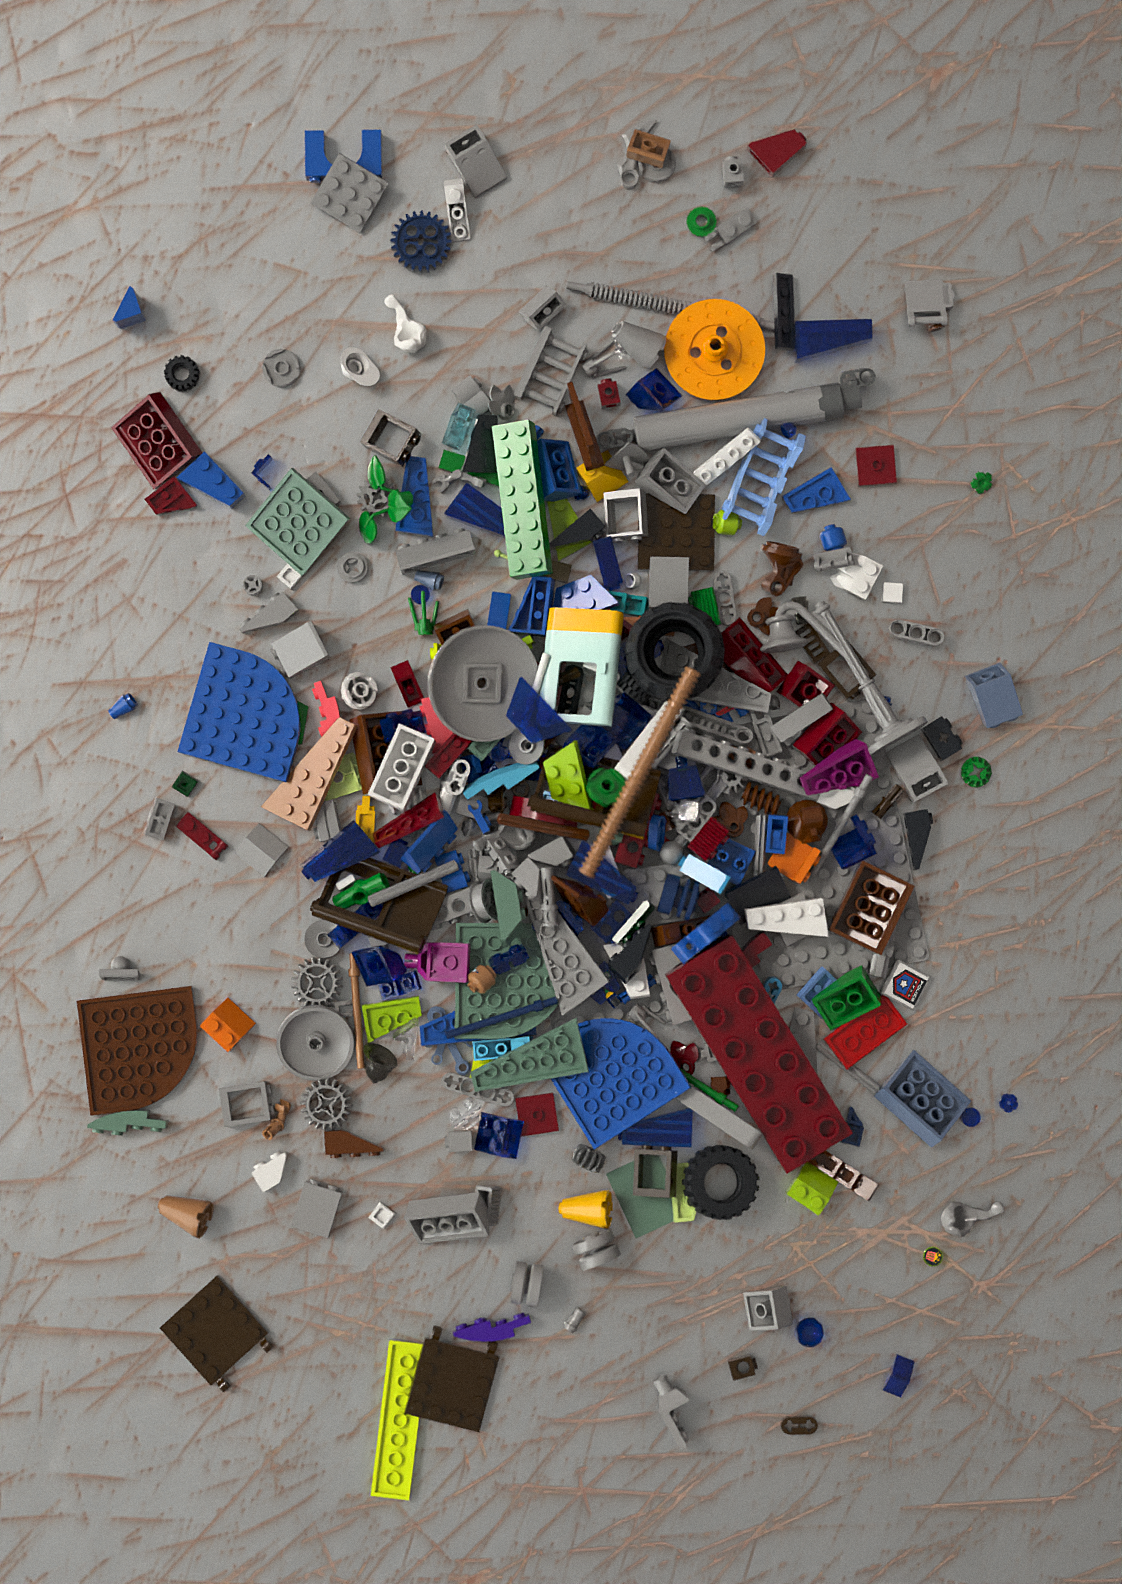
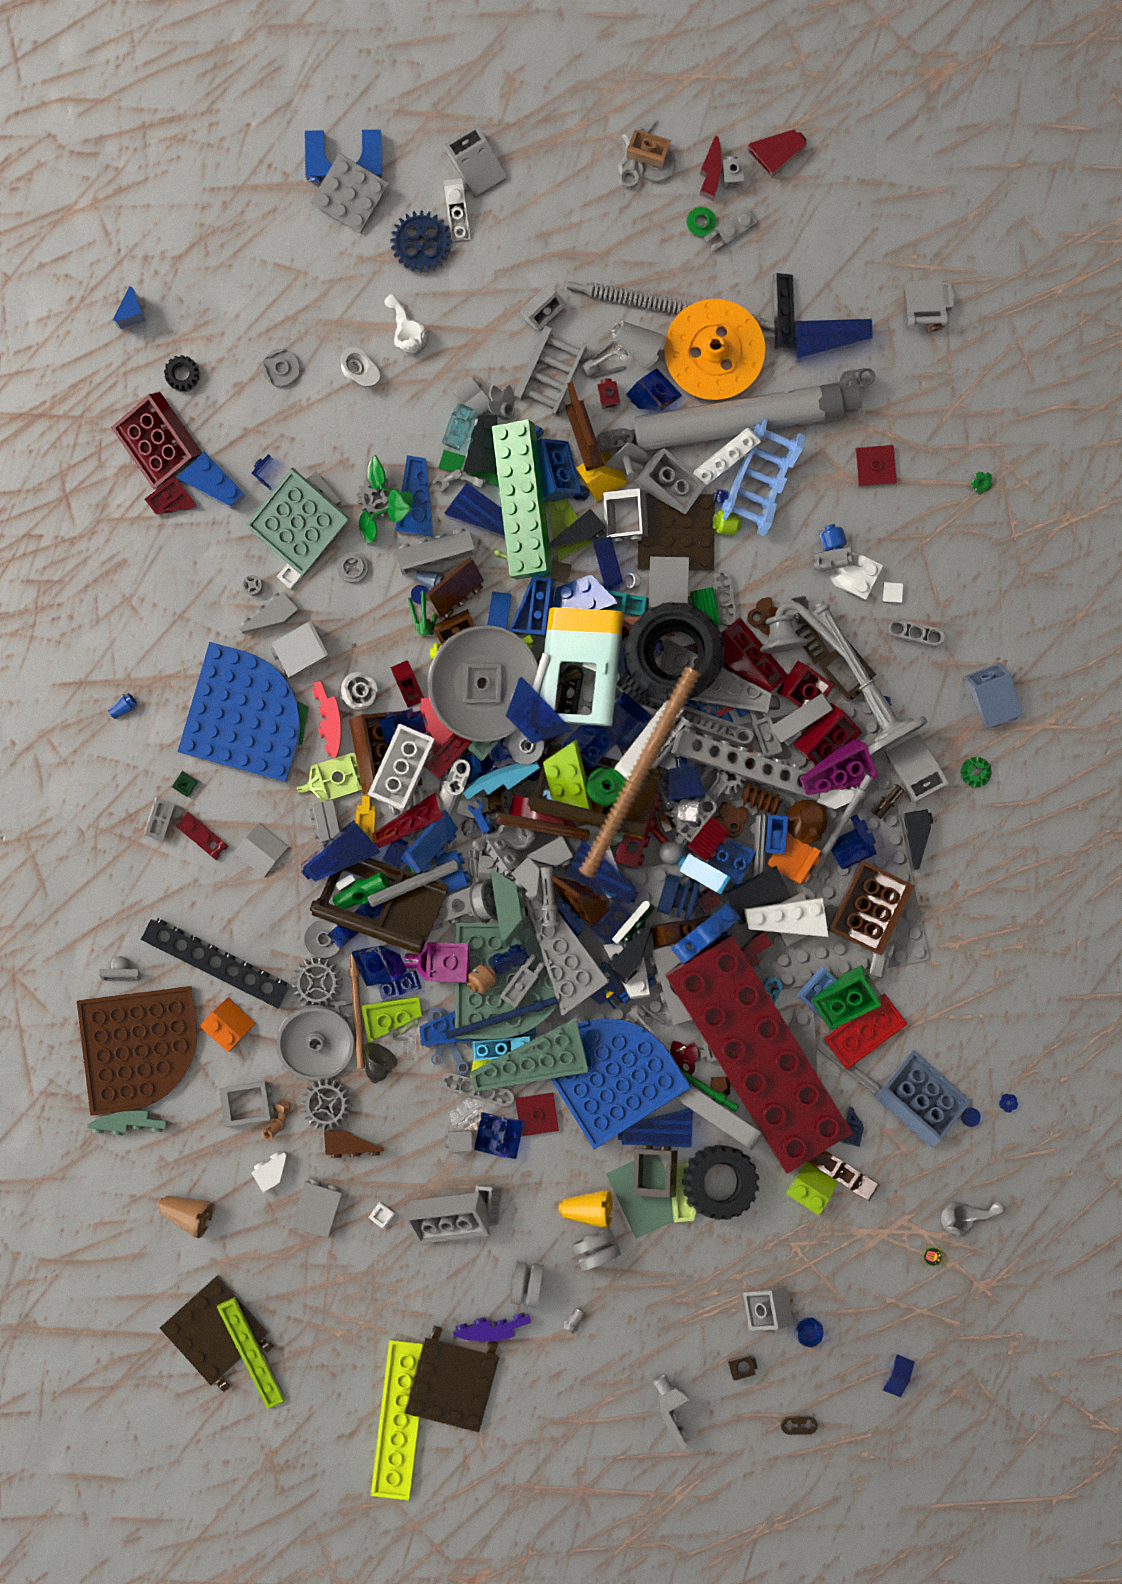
(152, 937): none -> black brick
(251, 1353): none -> lime tile
(311, 779): wing -> none
(375, 430): window -> none
(455, 589): none -> reddish brown slope
(521, 983): none -> light grey hinge
(588, 1158): dark grey gear -> none
(656, 832): blue beam -> none
(711, 170): none -> dark red slope
(721, 495): none -> clear blue plate
(786, 563): reddish brown piece -> none
(788, 430): clear blue hinge -> none
(817, 492): blue wing -> none
(905, 984): tile -> none
(932, 734): black brick -> none

